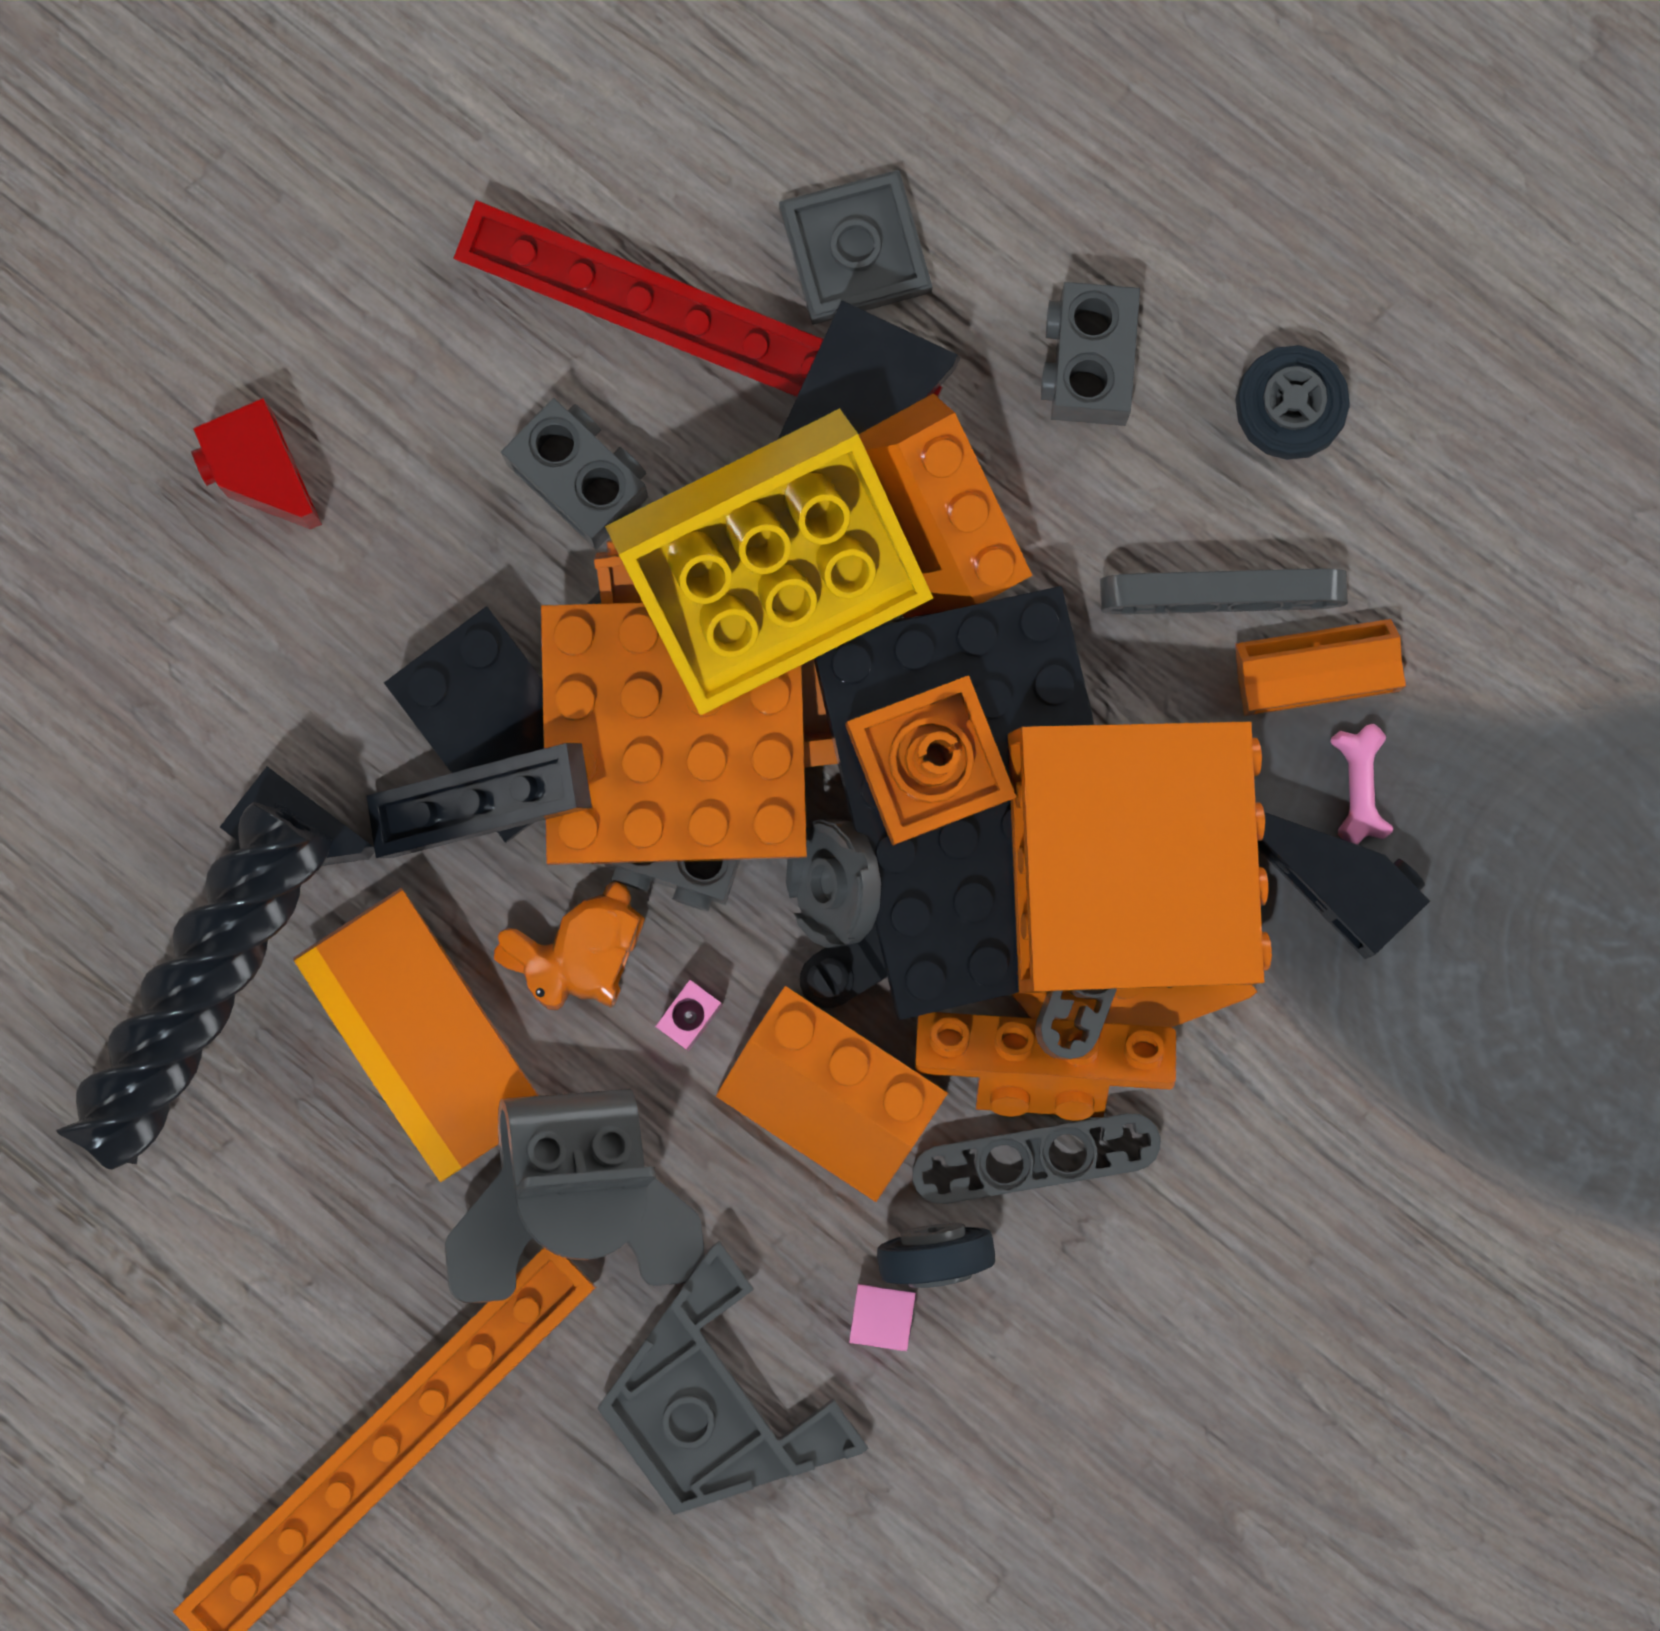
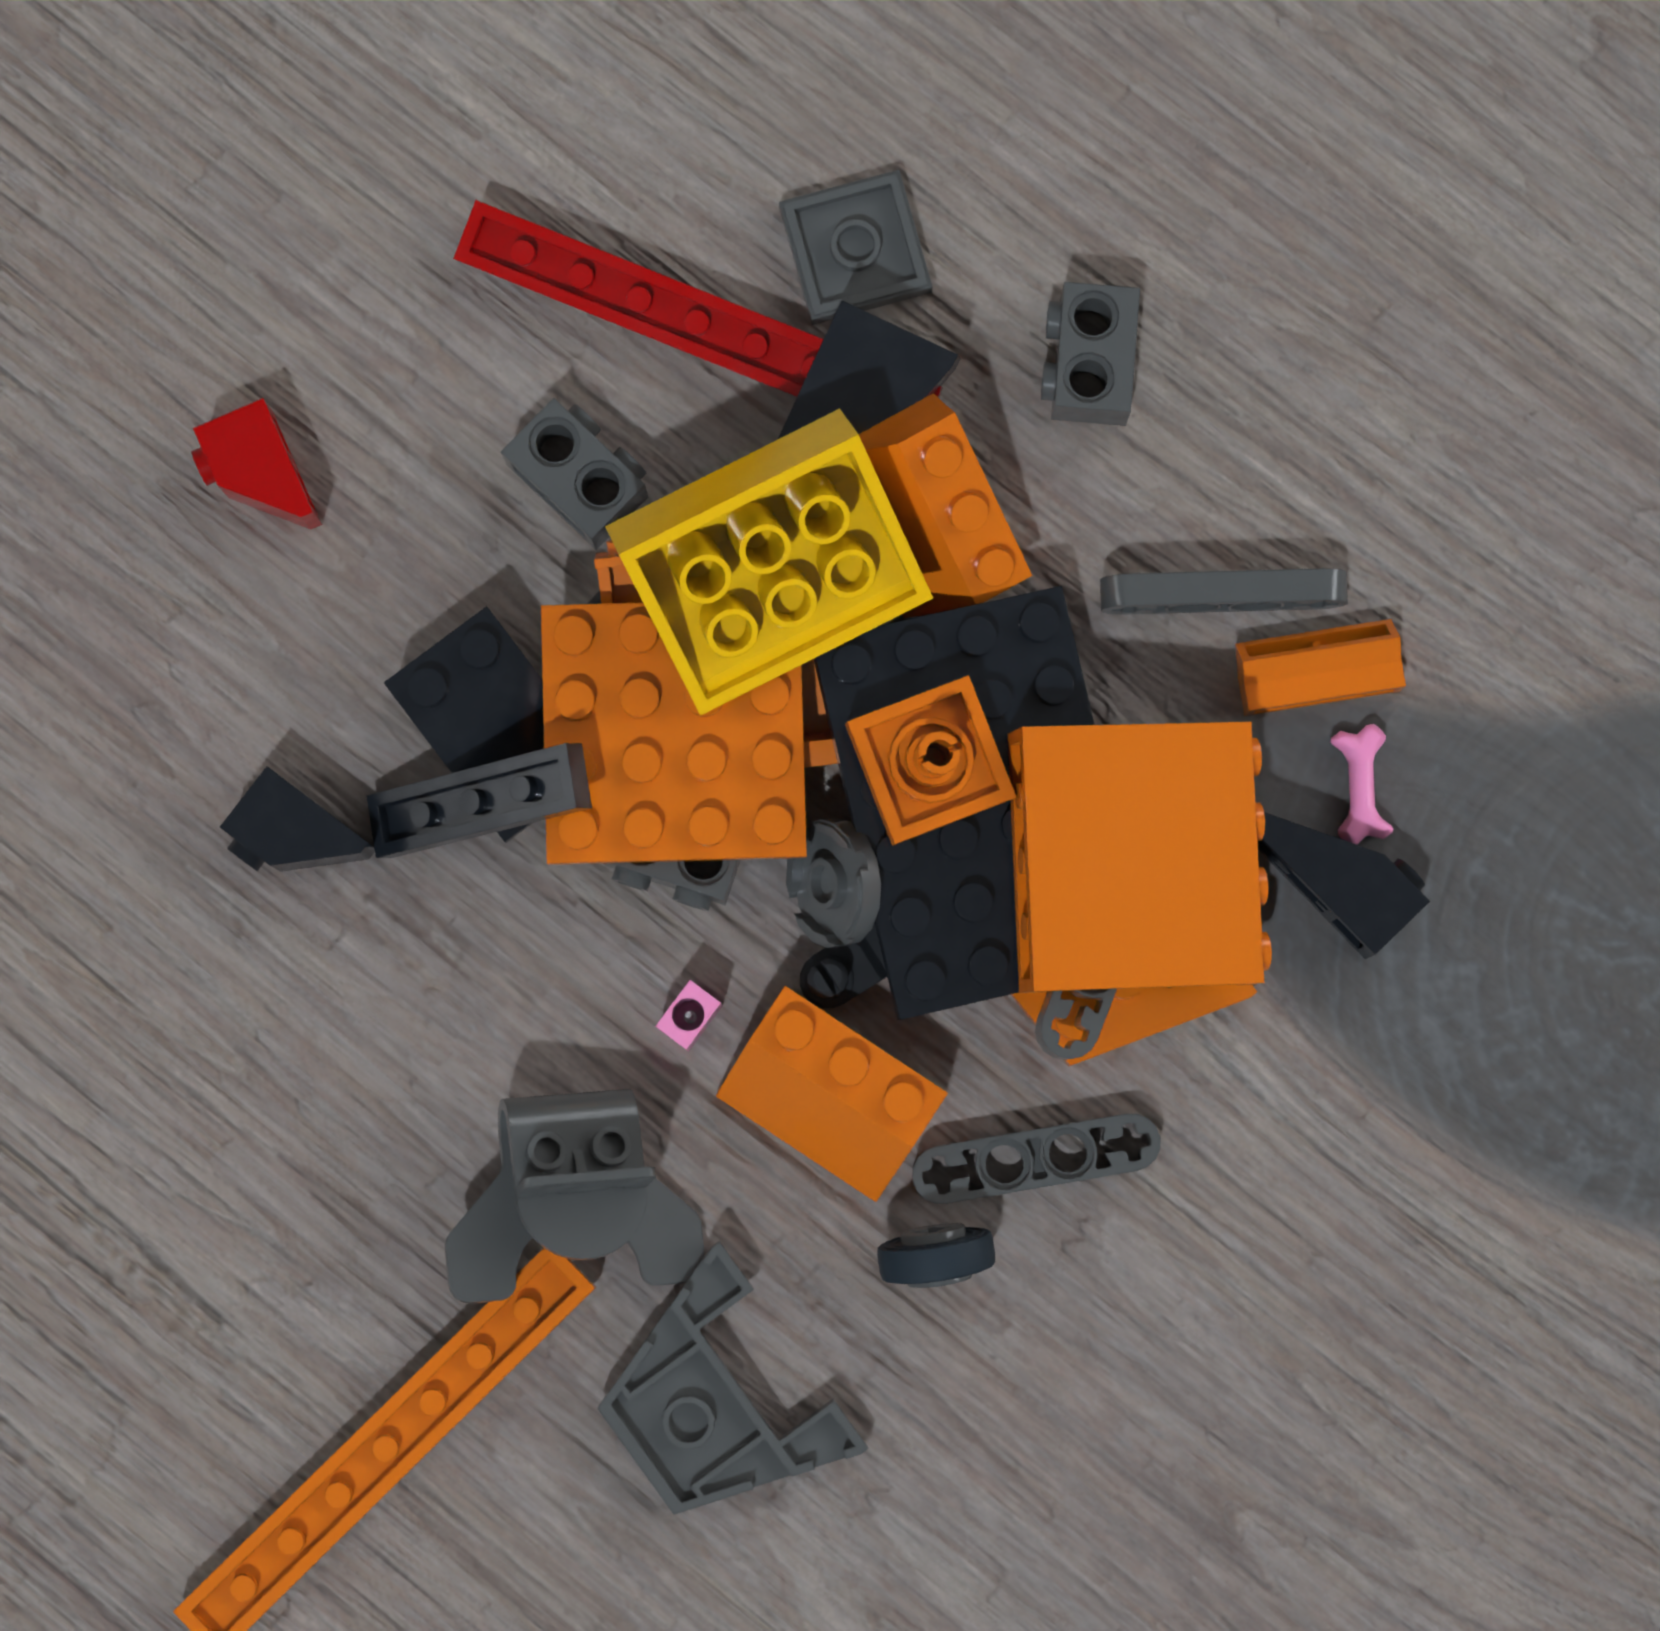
(193, 995): black piece -> none
(416, 1031): orange slope -> none
(585, 954): orange animal -> none
(882, 1317): bright pink piece -> none
(1024, 1079): orange bracket -> none
(1308, 385): black wheel -> none

